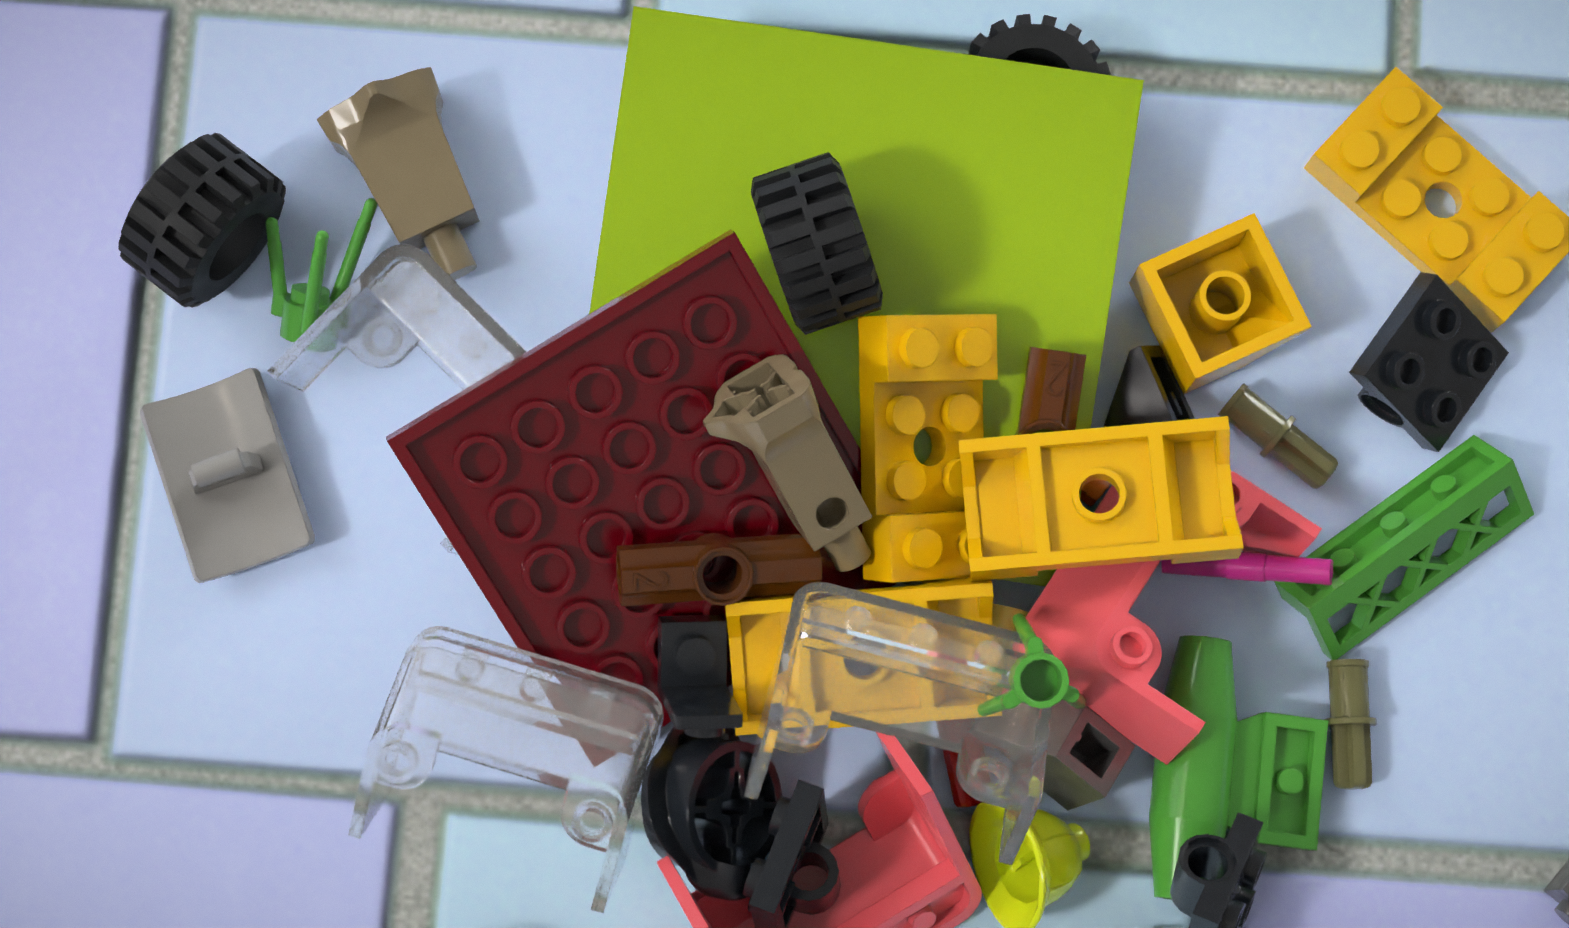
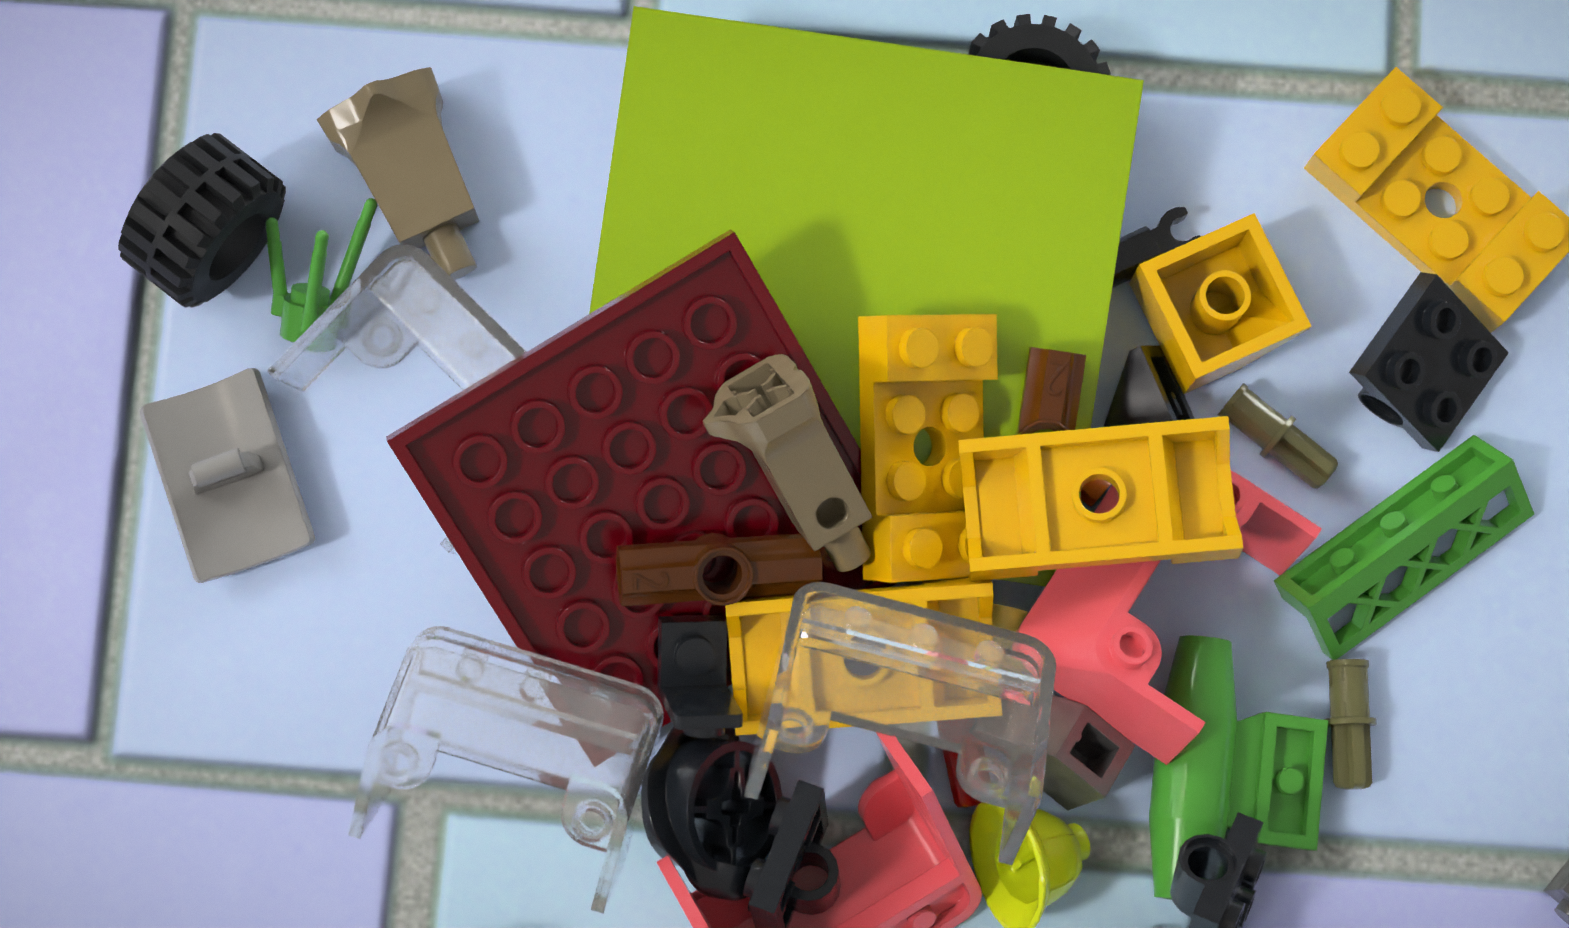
(817, 243): black tyre -> none
(1034, 678): bright green plant -> none
(1146, 244): none -> black bar
(1259, 568): dark pink piece -> none

